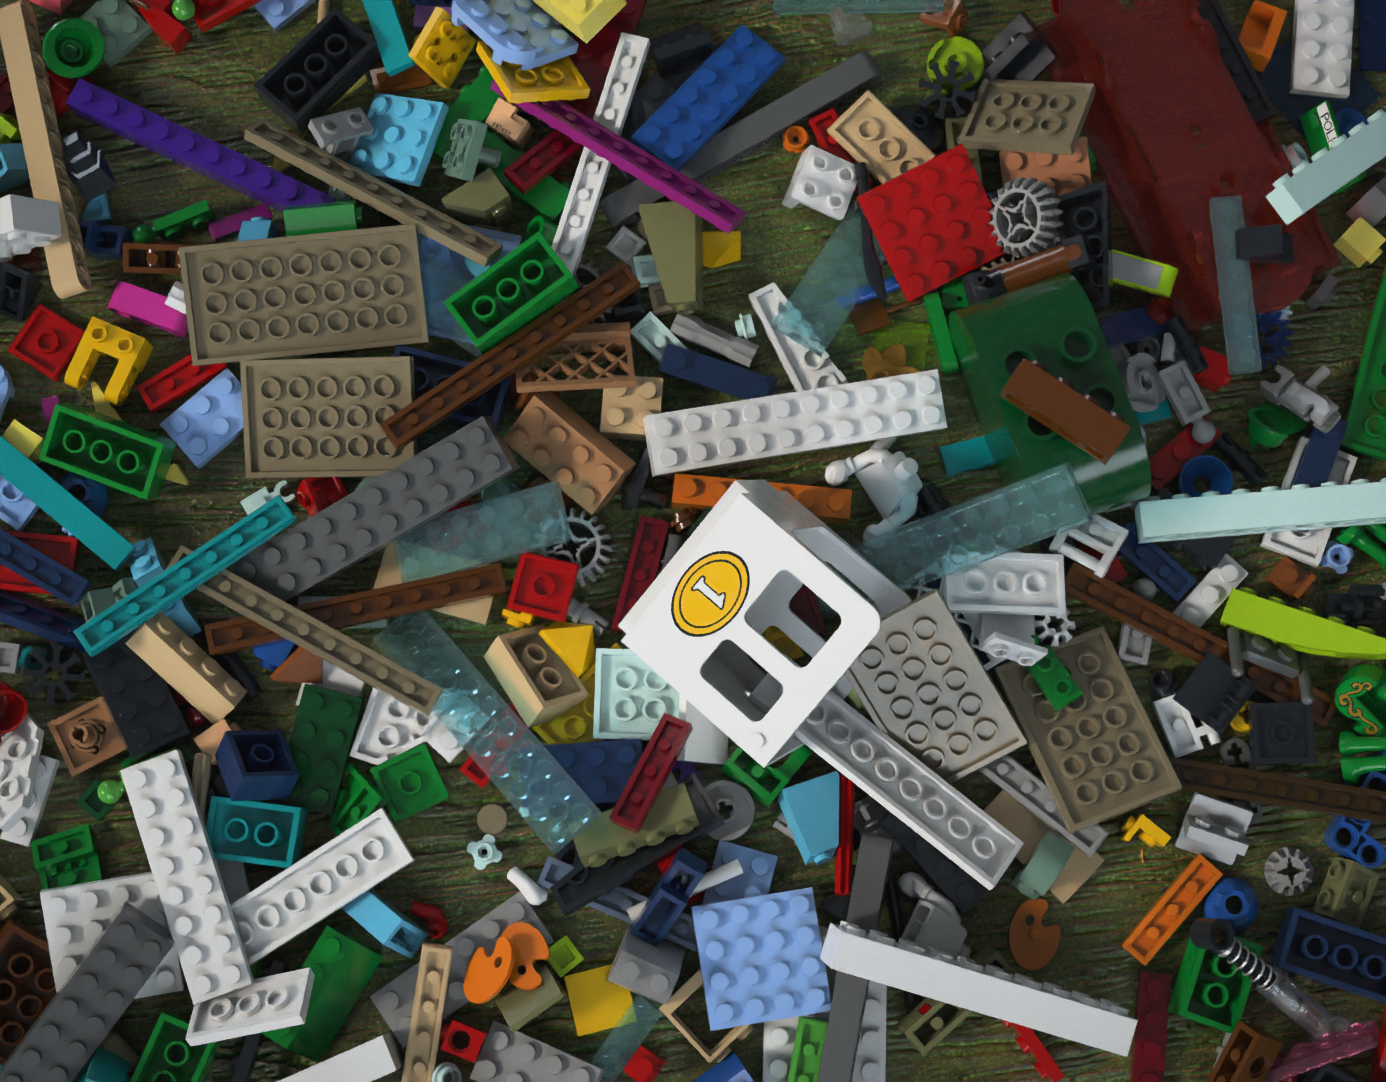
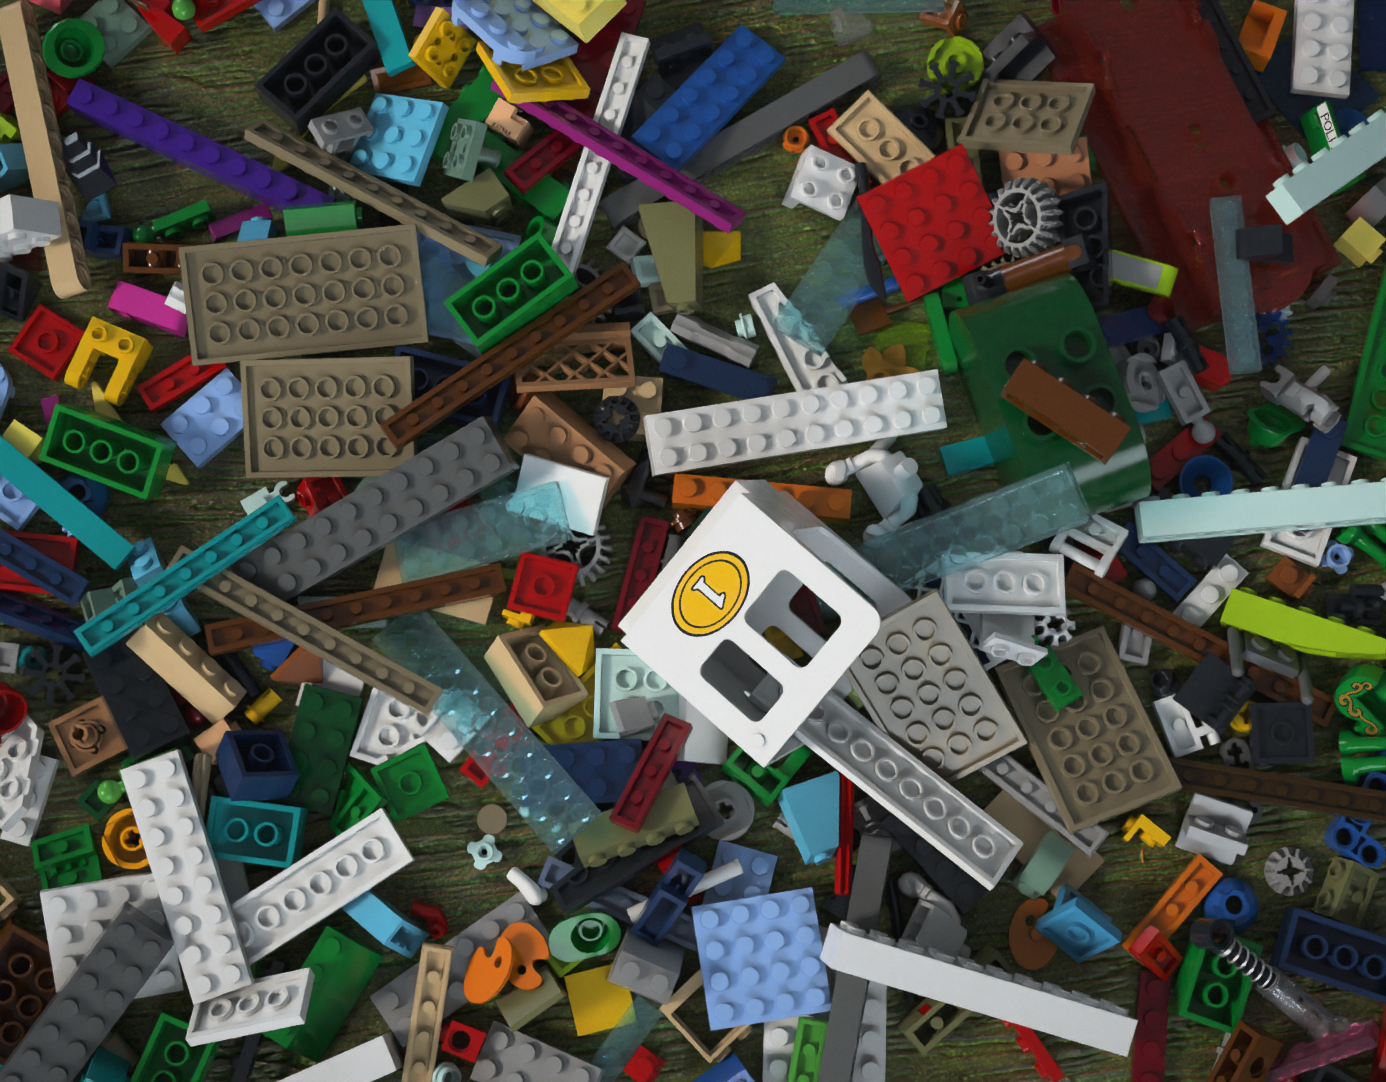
(118, 842): none -> light orange brick
(262, 706): none -> yellow pin
(580, 489): none -> white tile
(584, 936): none -> green piece
(628, 425): none -> black gear
(633, 715): none -> light grey slope
(1078, 925): none -> dark azure bracket
(1155, 952): none -> red slope

